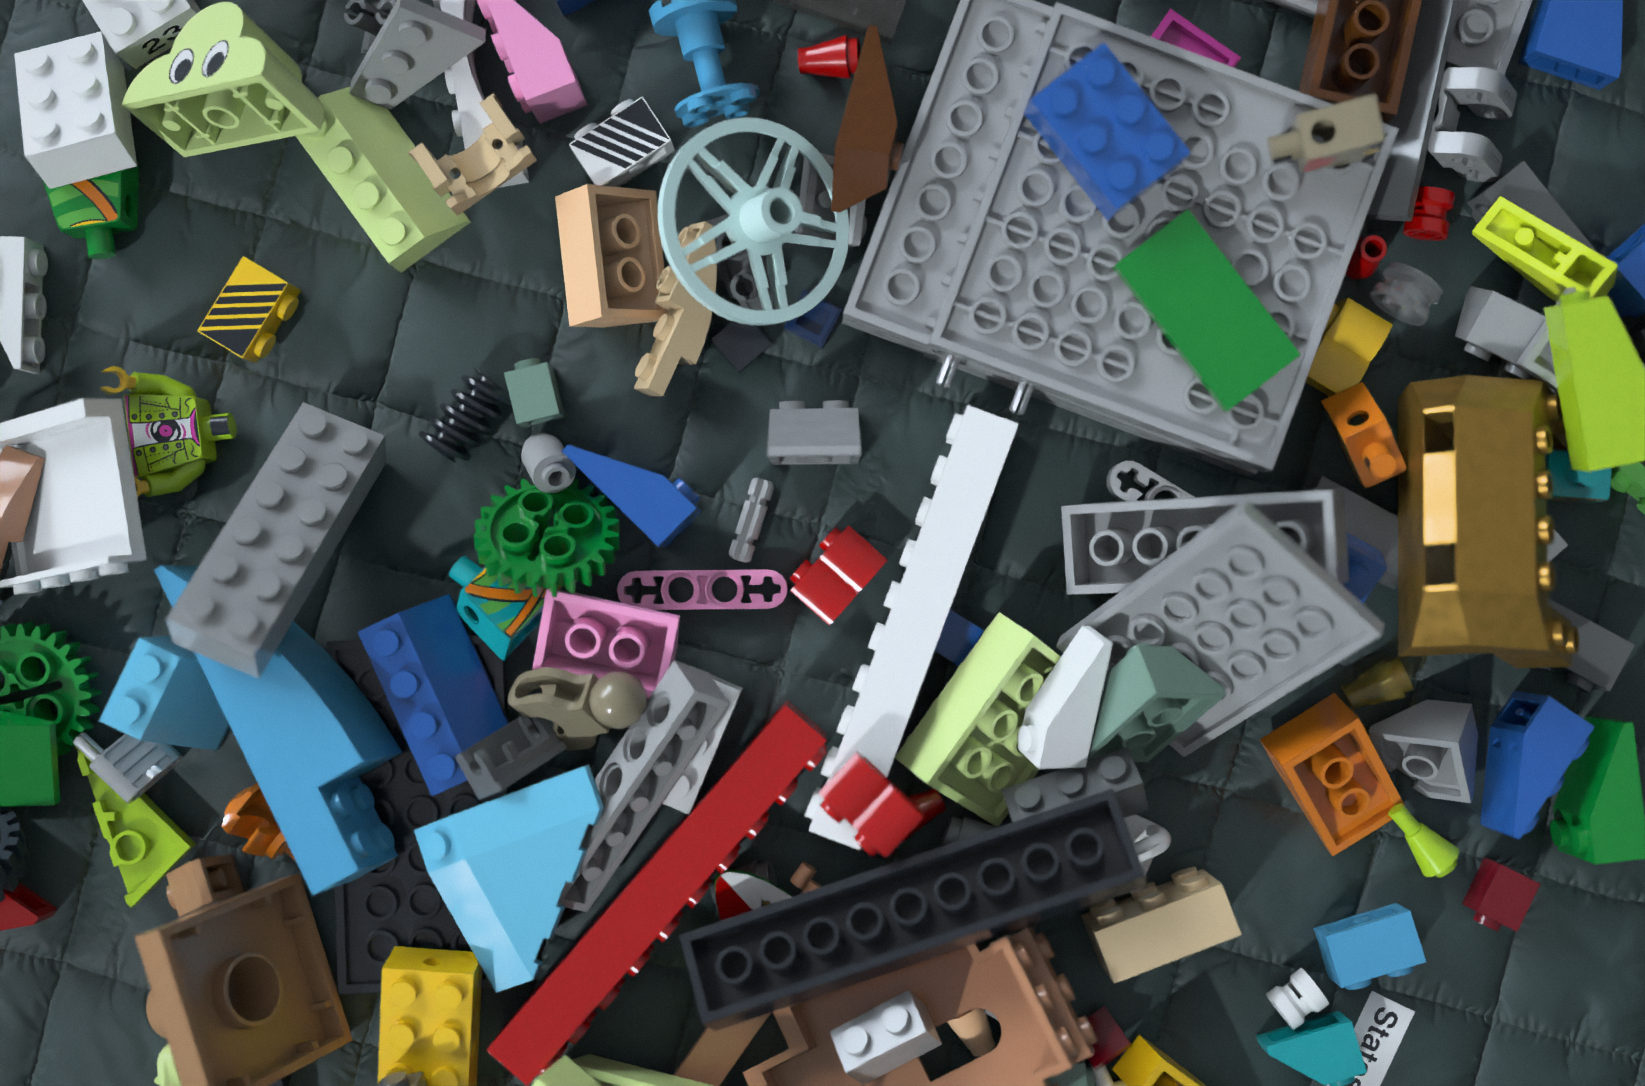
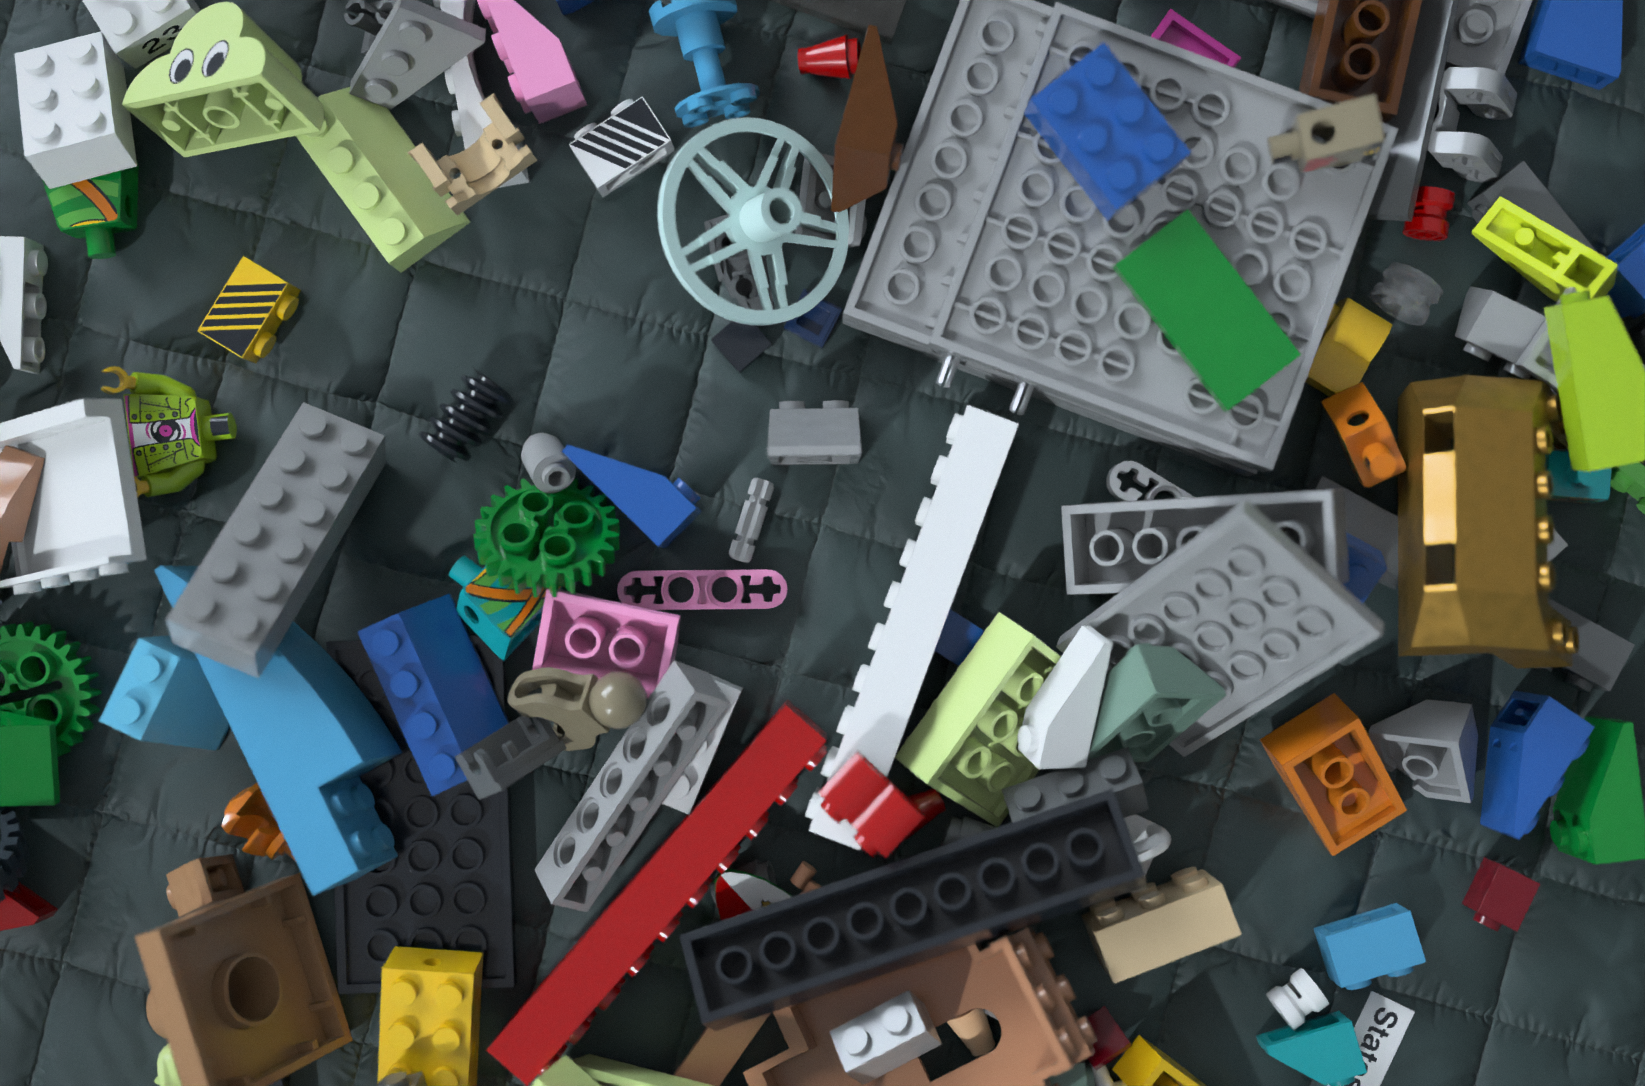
(129, 764): light grey piece -> none
(139, 836): lime wing -> none
(508, 866): medium azure slope -> none
(534, 393): sand green brick -> none
(610, 255): light nougat slope -> none
(685, 327): tan slope -> none
(838, 573): red brick -> none
(1366, 257): red cone -> none
(1379, 684): clear yellow cone -> none
(1431, 851): lime cone -> none

